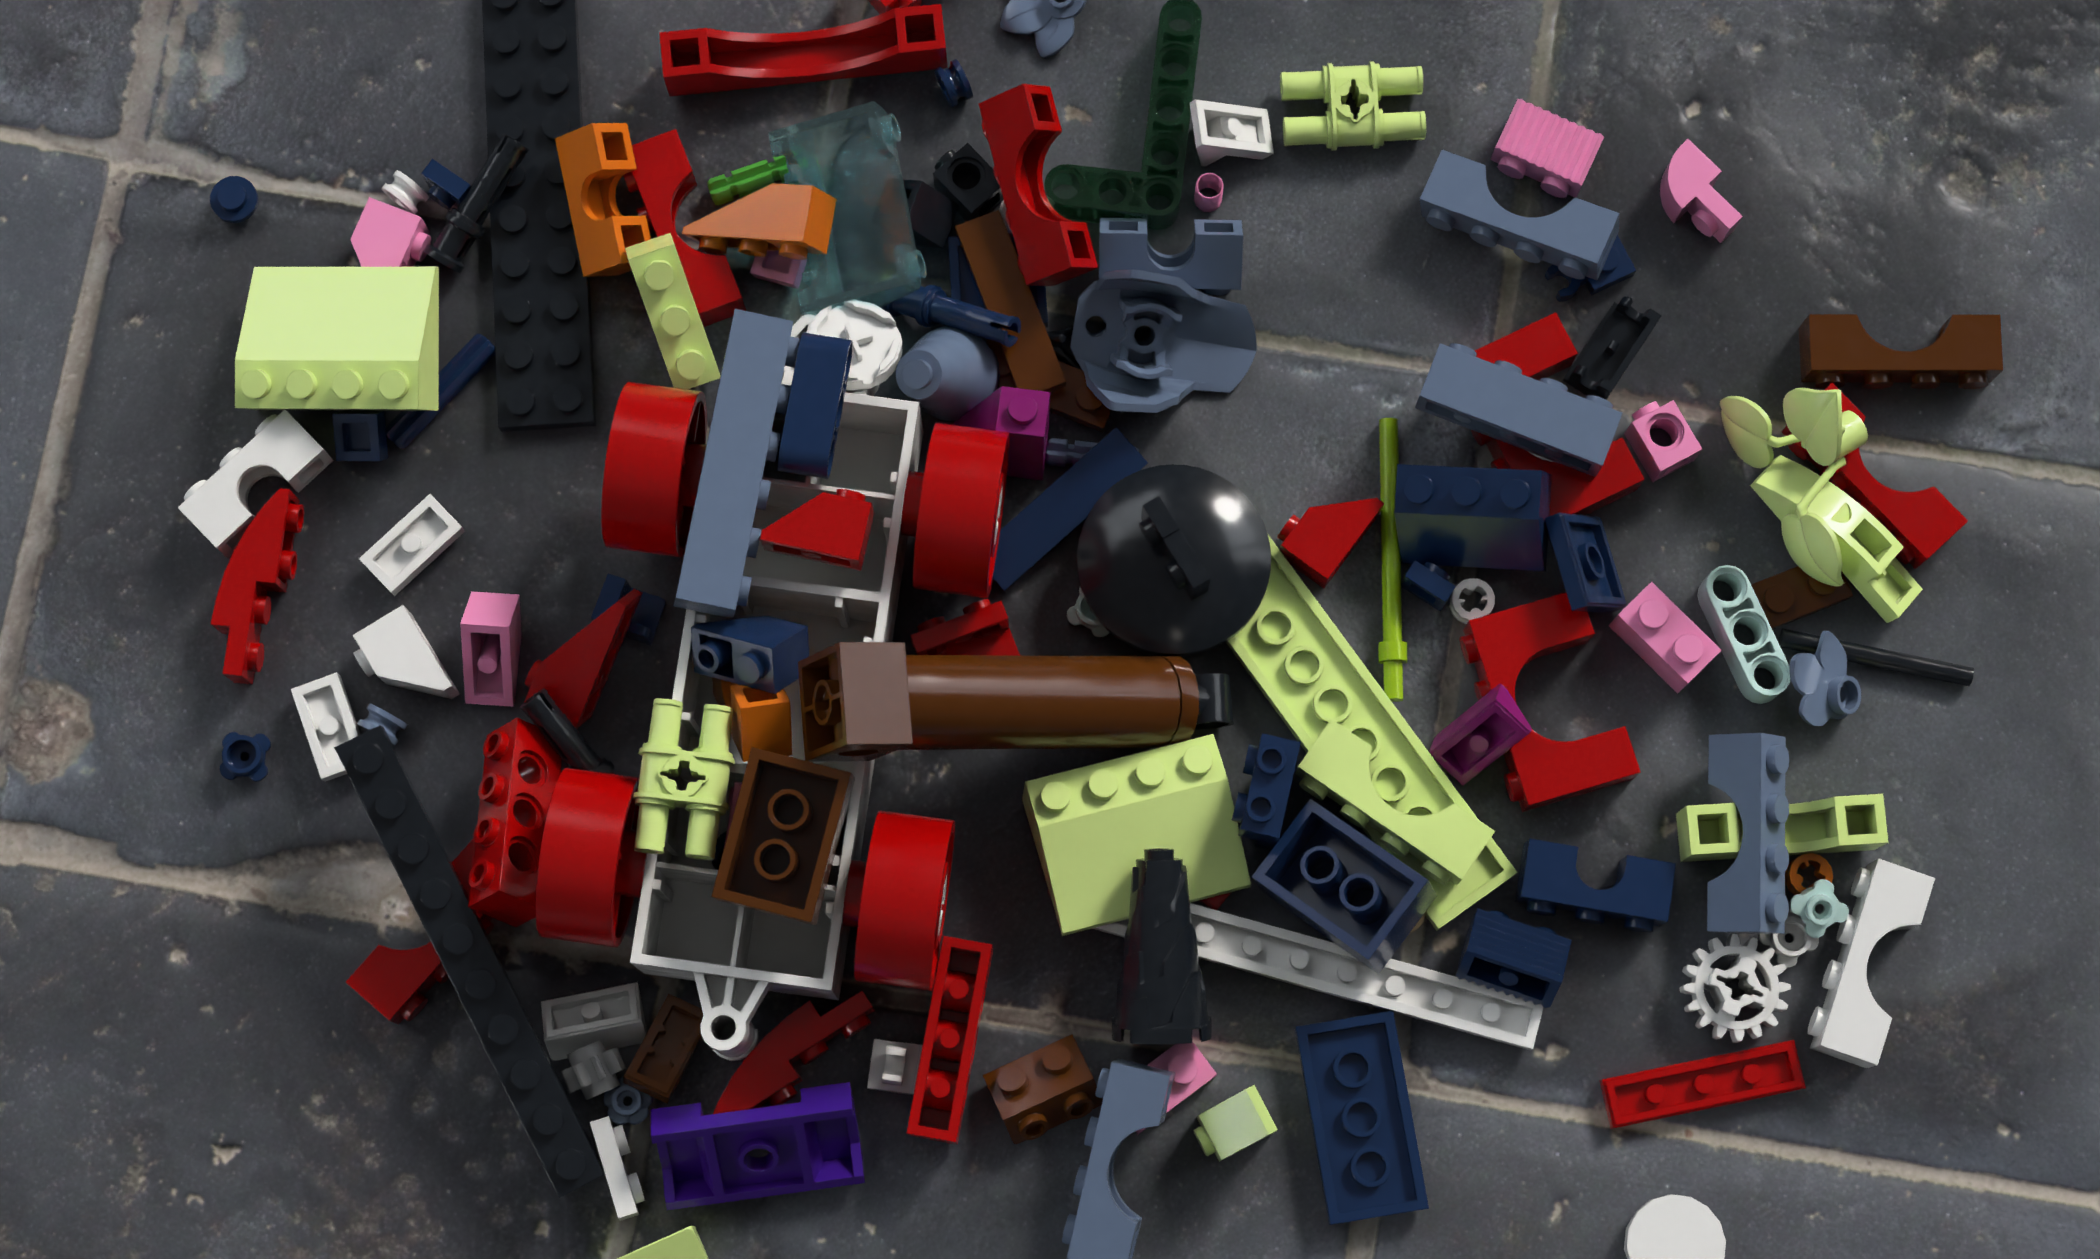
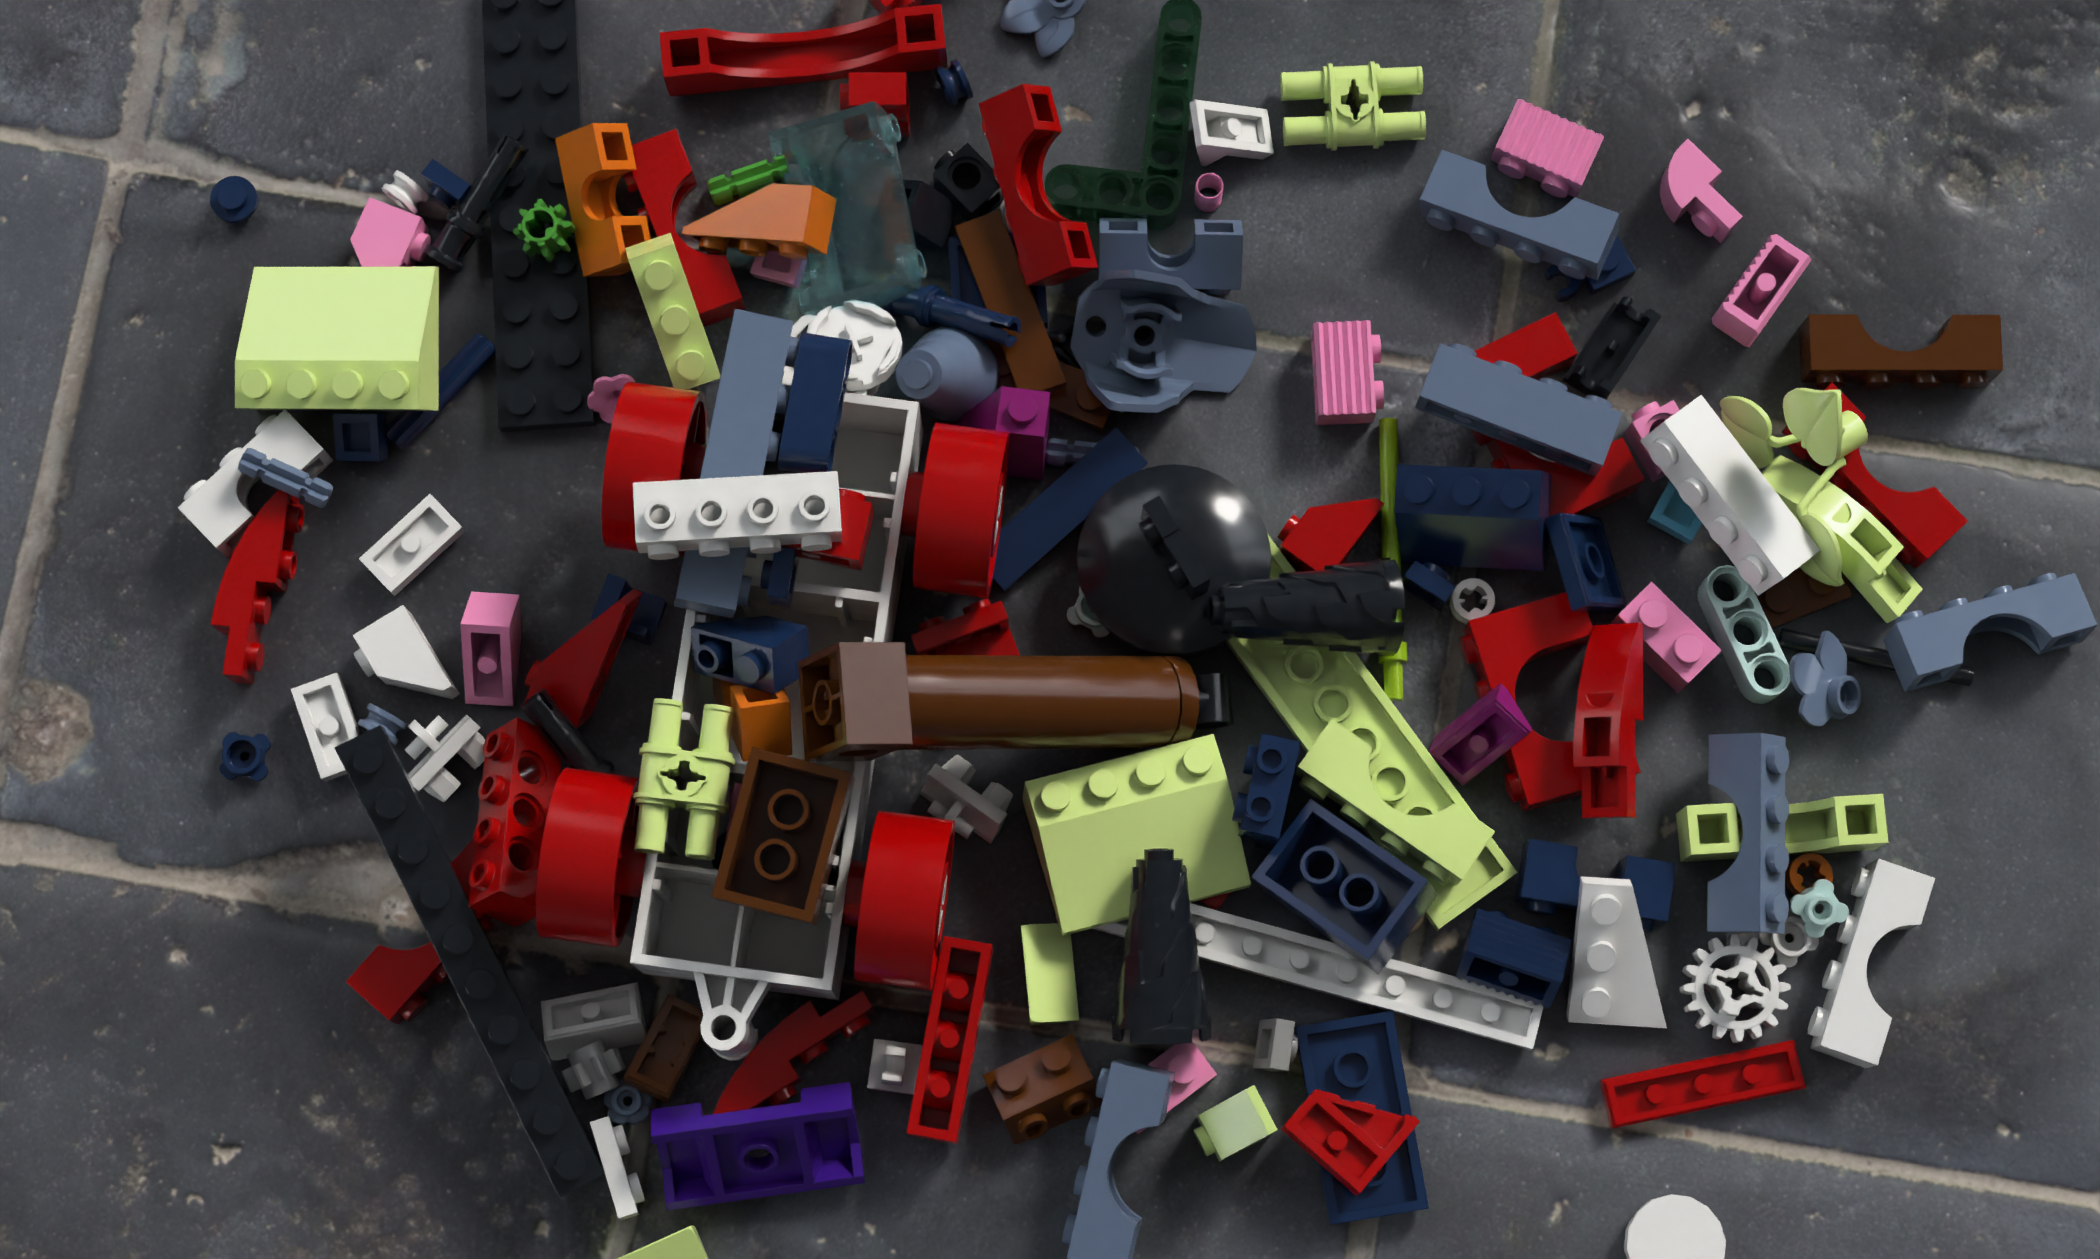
(285, 477): none -> sand blue axle
(430, 771): none -> white hips
(555, 236): none -> bright green gear
(606, 395): none -> bright pink plant
(737, 513): none -> white brick
(779, 577): none -> dark blue plate
(885, 88): none -> red brick
(958, 802): none -> white hips
(1049, 974): none -> yellowish green slope
(1275, 1045): none -> light grey plate
(1336, 608): none -> black cone
(1345, 372): none -> bright pink brick
(1348, 1136): none -> red wing
(1605, 720): none -> red slope
(1611, 960): none -> white wing
(1674, 515): none -> medium azure plate
(1729, 495): none -> white brick
(1760, 290): none -> bright pink brick
(2043, 614): none -> sand blue arch

